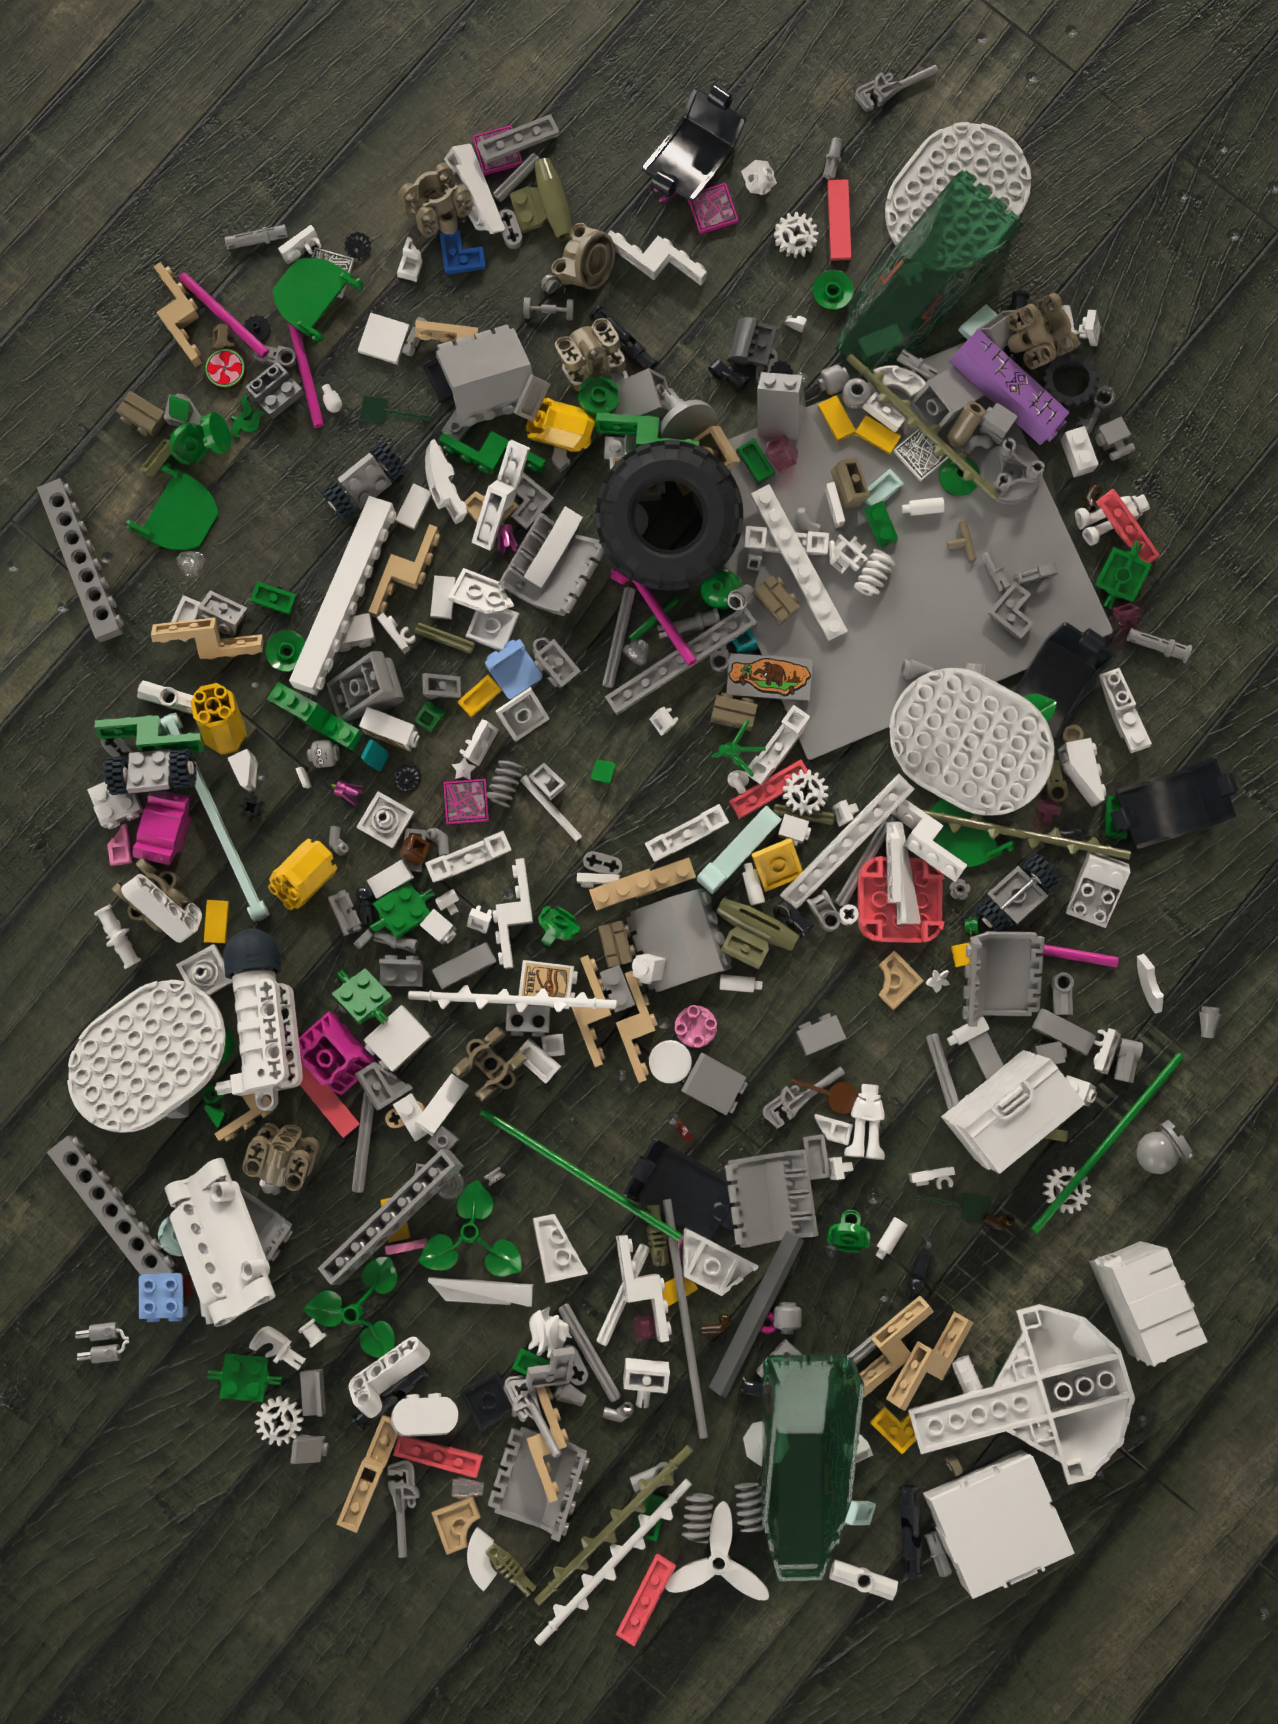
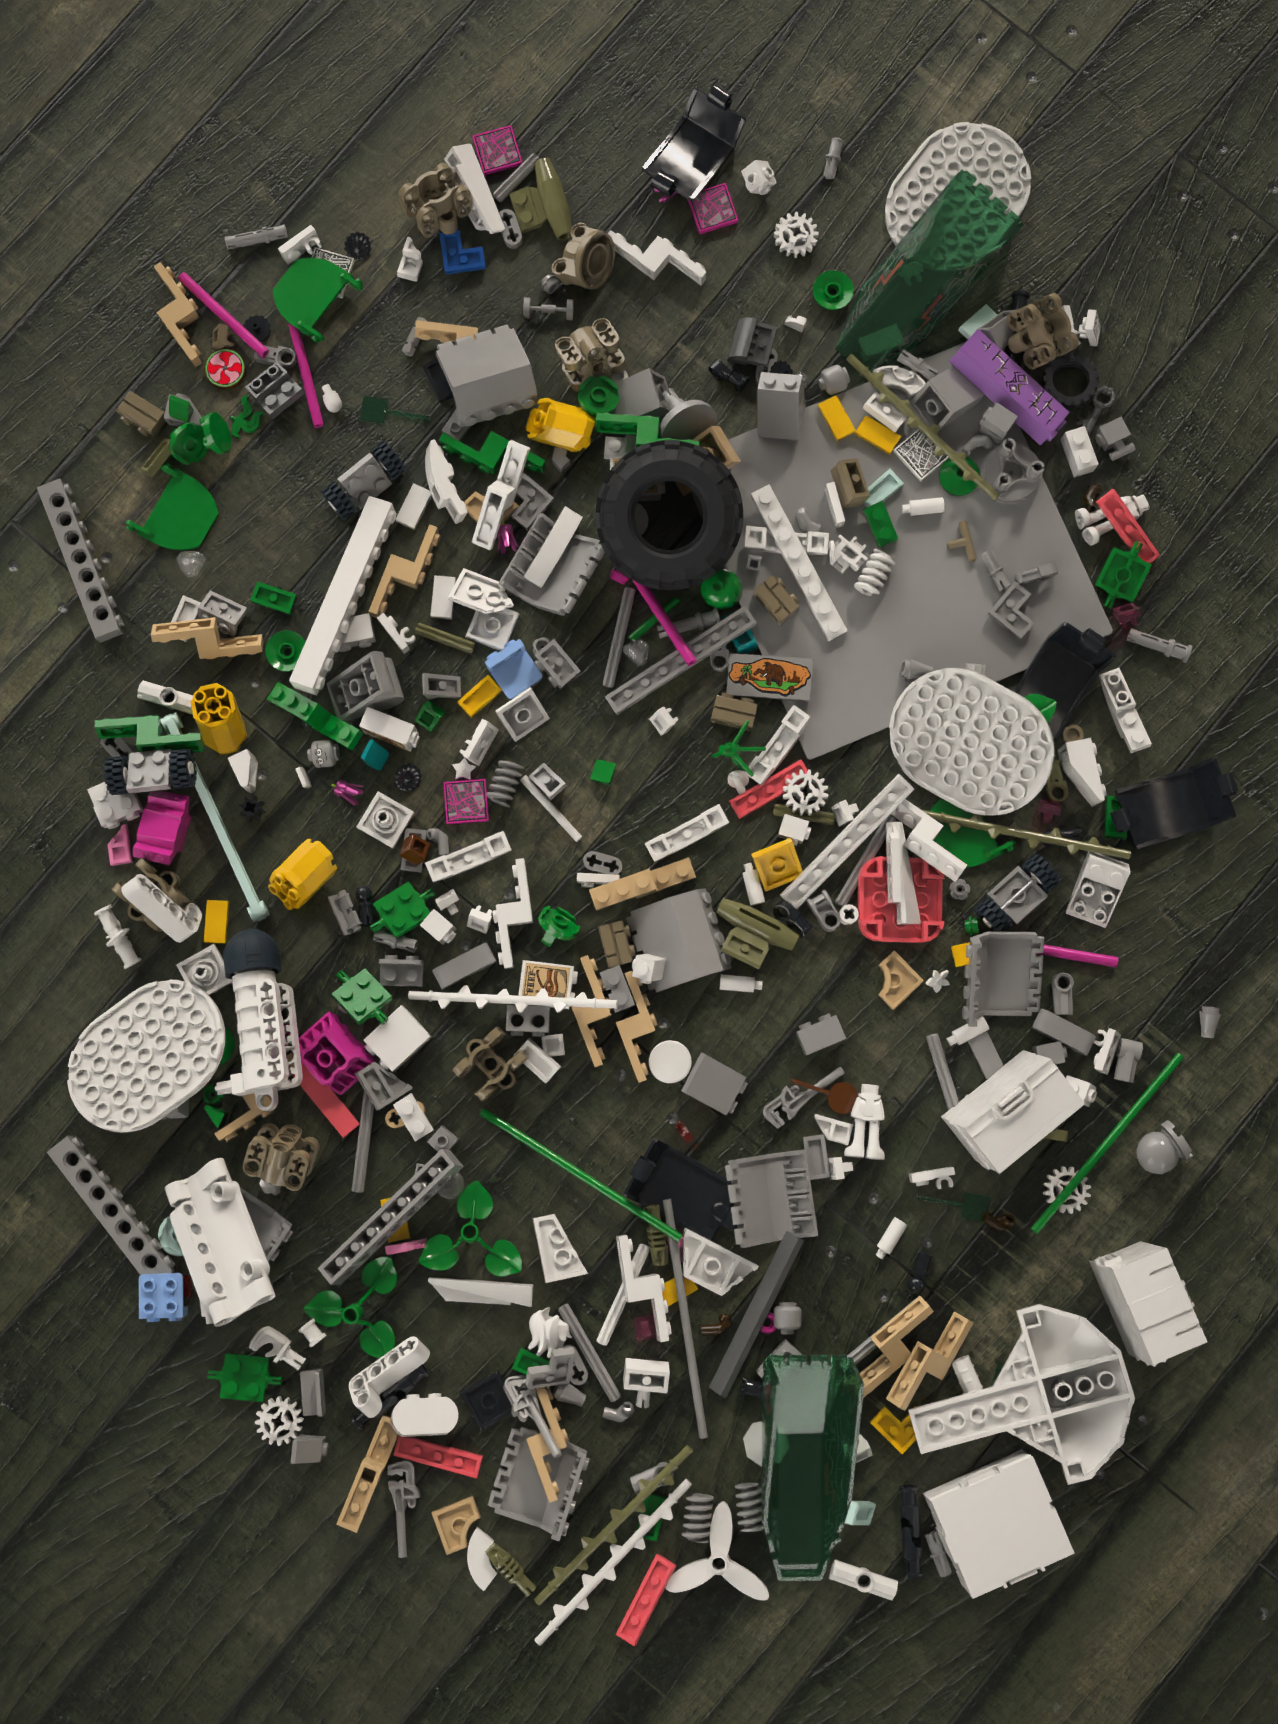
(103, 1332): light grey piece -> none
(335, 842): light grey arm -> none
(363, 939): light grey tile -> none
(383, 338): white tile -> none
(390, 879): white tile -> none
(441, 1104): white tile -> none
(466, 1488): clear cone -> none
(495, 1174): light grey bush -> none
(518, 139): light grey plate -> none
(531, 398): light grey tile -> none
(637, 352): black piece -> none
(695, 1026): bright pink dish -> none
(738, 851): light aqua beam -> none
(739, 598): light grey cone -> none
(755, 461): green tile -> none
(781, 453): clear pink panel -> none
(839, 220): coral tile -> none
(849, 1236): green tile -> none
(855, 393): light grey head -> none
(884, 88): light grey piece -> none
(953, 1464): dark tan tile -> none
(965, 424): dark tan brick -> none
(1149, 984): white tile -> none

